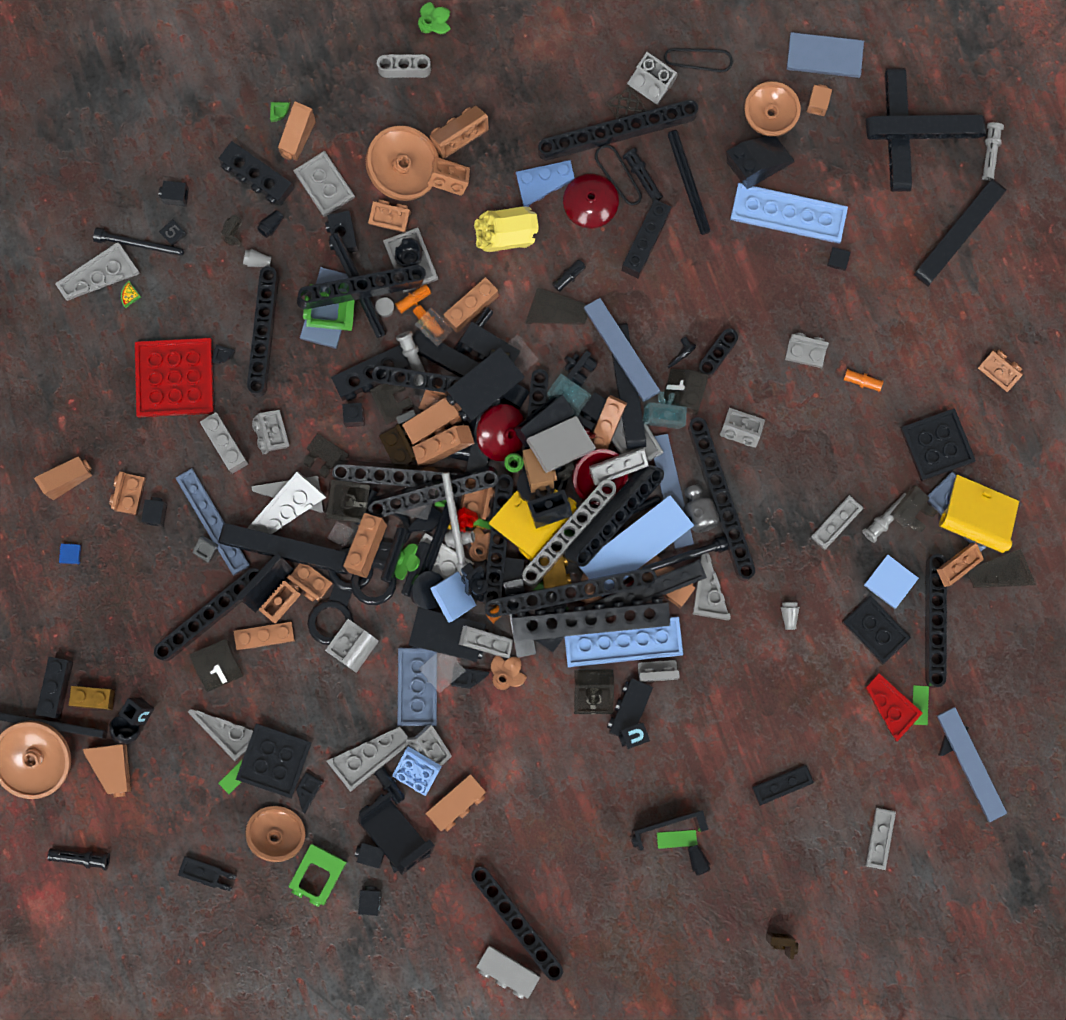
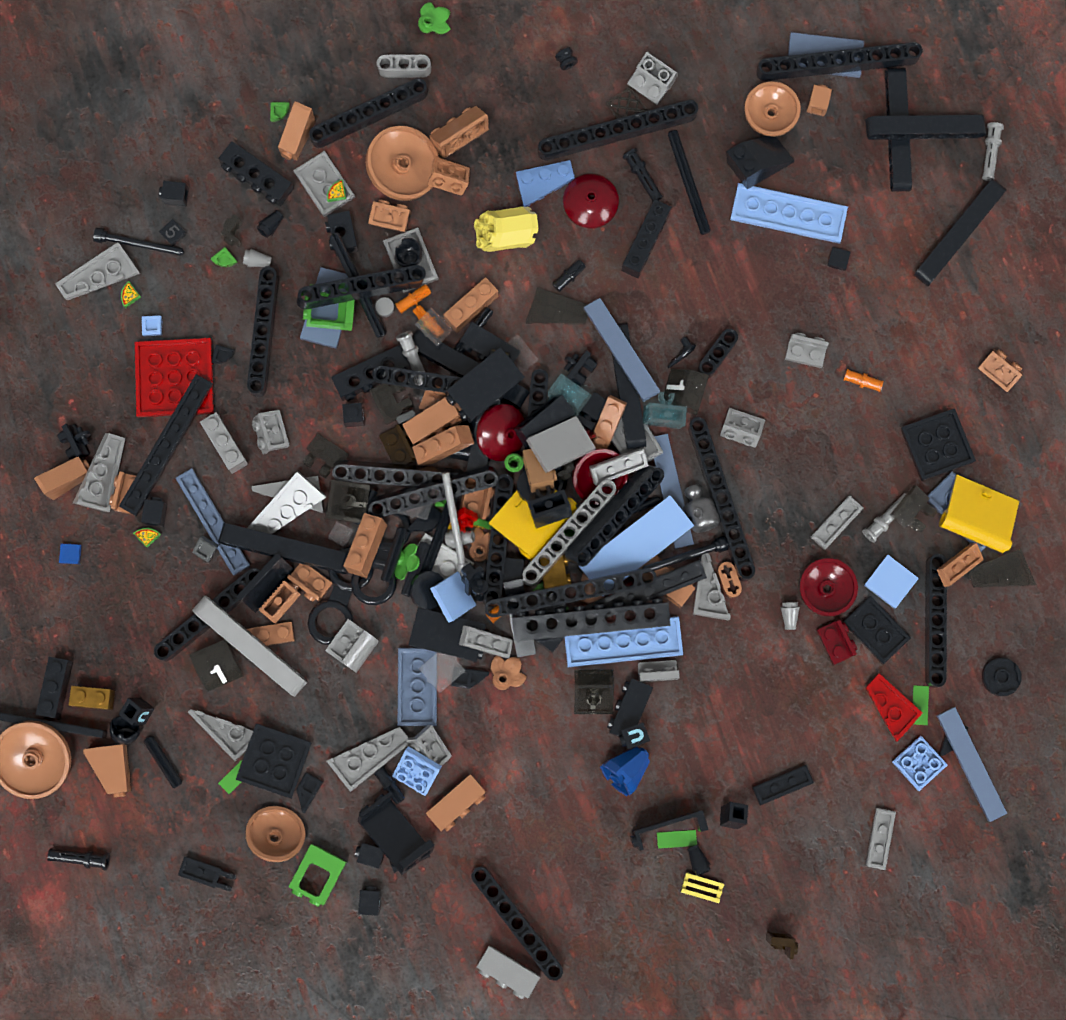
(77, 440): none -> black hips
(100, 477): none -> light grey wing
(147, 536): none -> tile
(151, 325): none -> light blue tile
(162, 762): none -> black axle
(166, 445): none -> black tile
(224, 258): none -> bright green tile
(249, 646): none -> light grey beam
(336, 192): none -> tile
(374, 105): none -> black beam
(566, 58): none -> black wheel
(597, 161): black piece -> none
(626, 769): none -> blue cone
(686, 883): none -> light yellow tile
(698, 50): black piece -> none
(733, 578): none -> nougat beam
(734, 815): none -> black brick
(837, 642): none -> dark red bracket
(840, 580): none -> dark red dish
(846, 56): none -> black beam
(919, 763): none -> light blue tile
(1001, 677): none -> black tile

